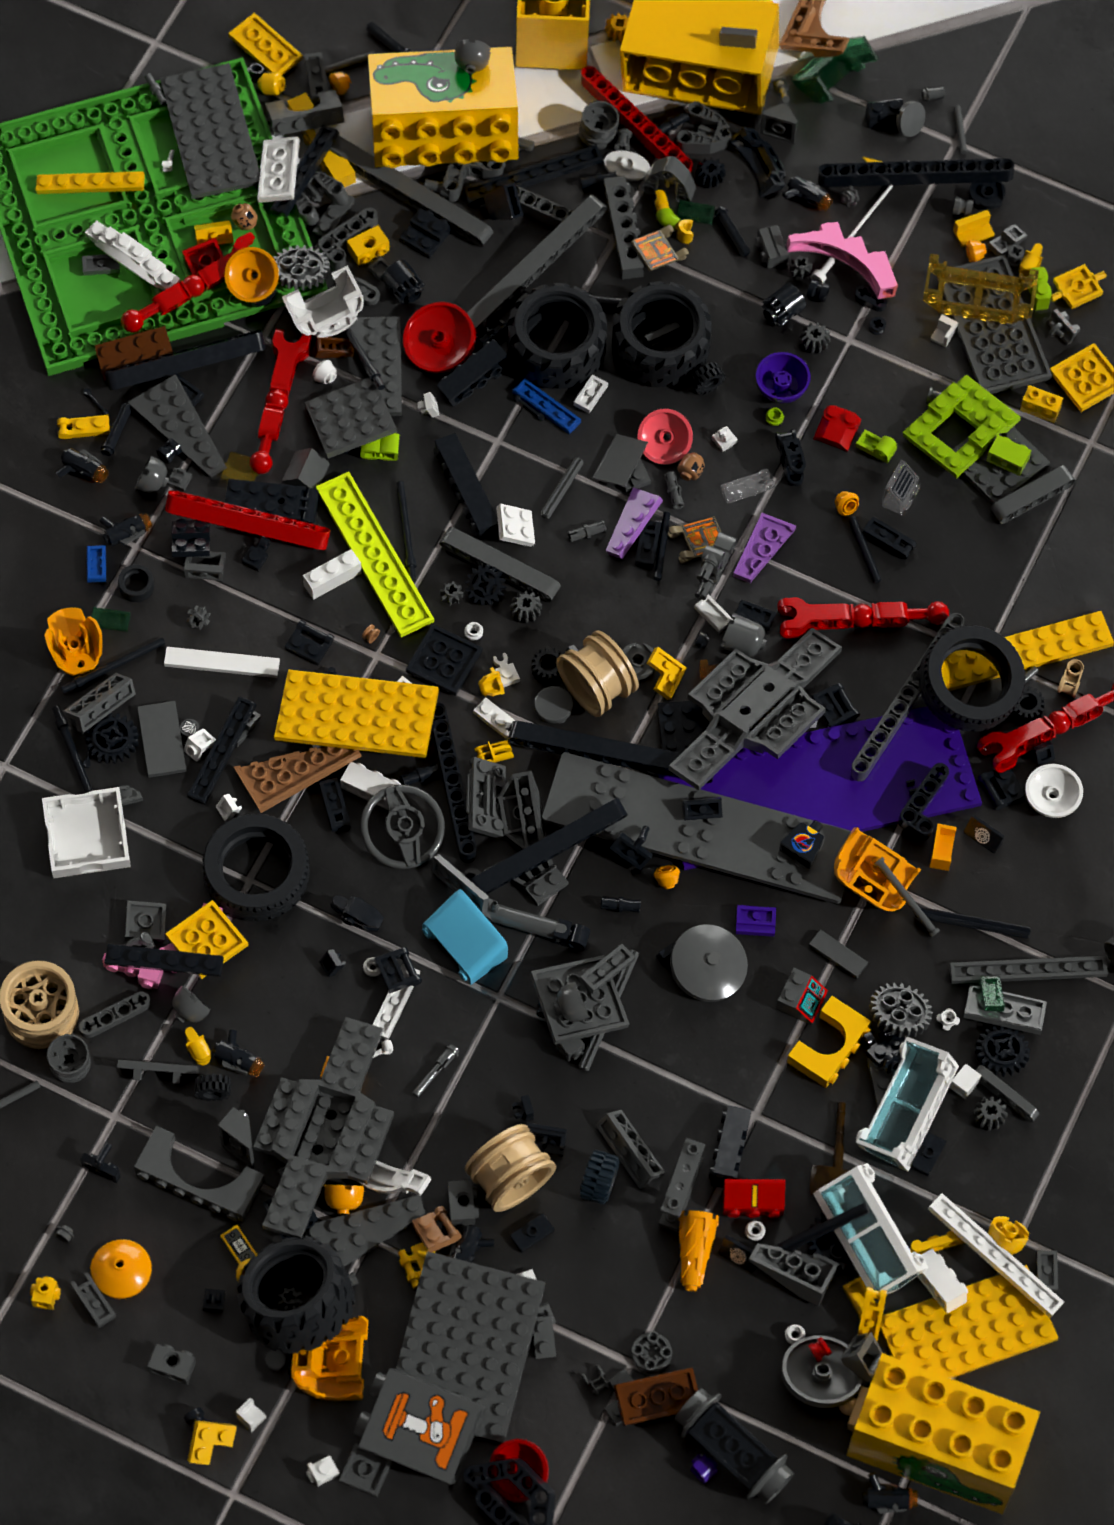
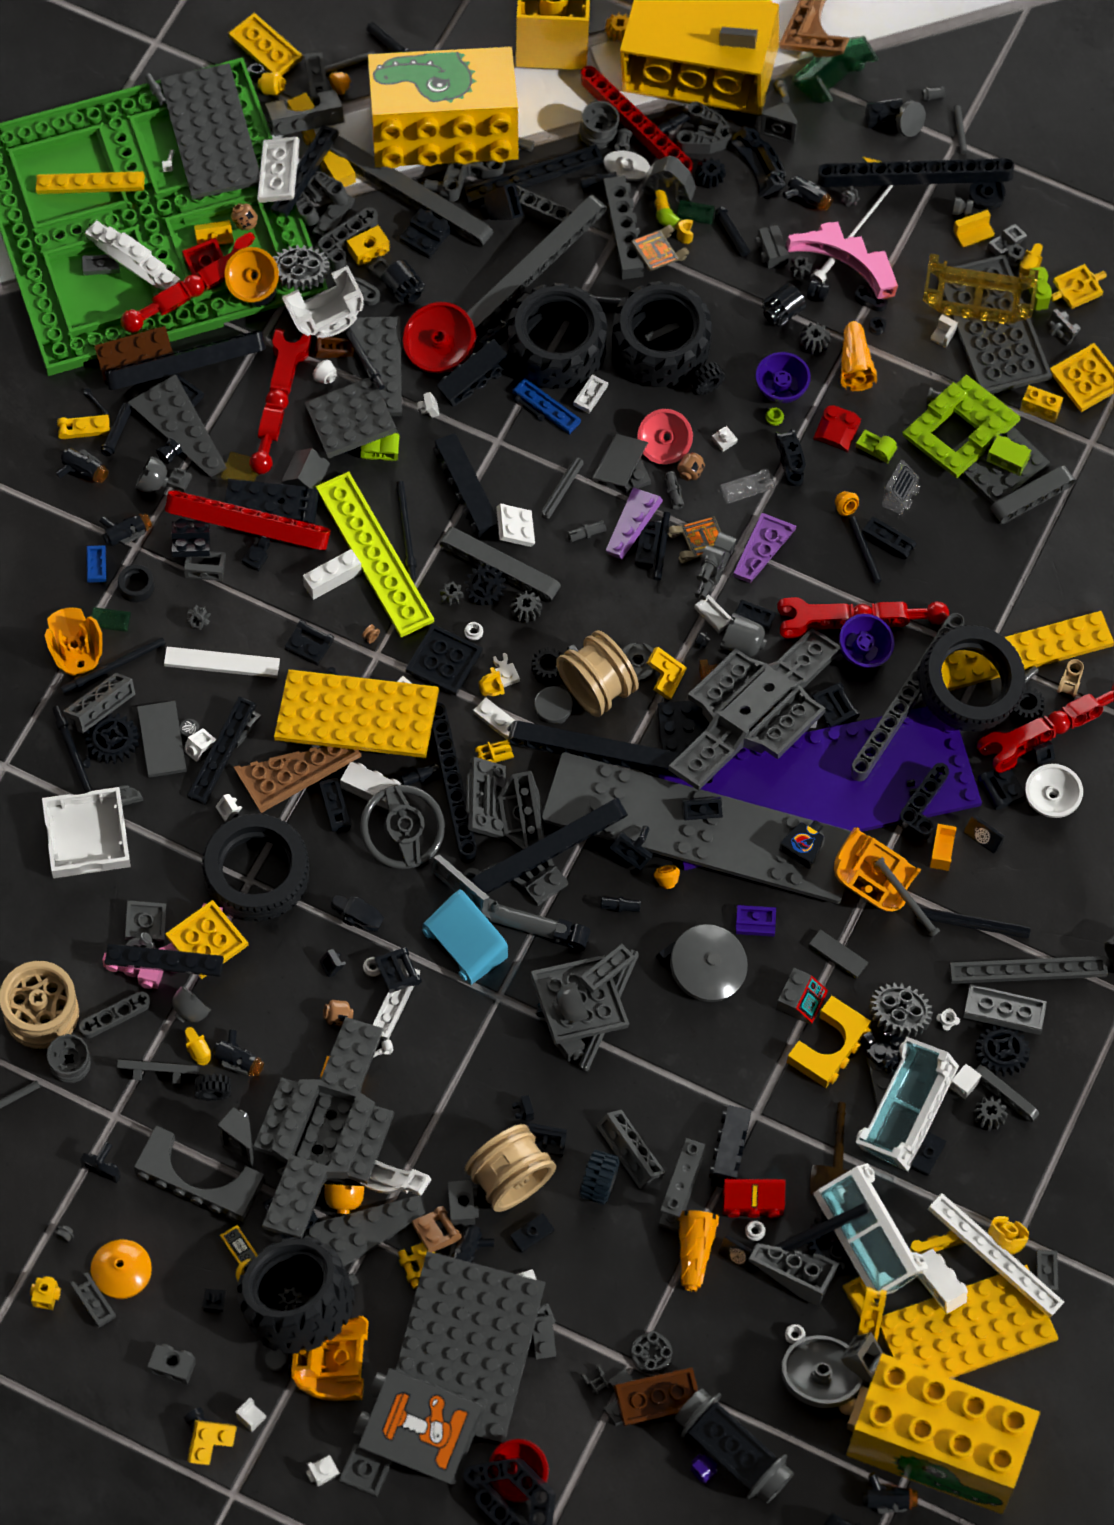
(336, 1011): none -> medium nougat head
(441, 1063): dark grey pin -> none
(472, 56): dark grey cylinder -> none
(819, 1349): red wheel -> none
(856, 364): none -> light orange cone
(868, 633): none -> dark purple piece
(975, 250): light orange cone -> none
(991, 993): clear green plate -> none

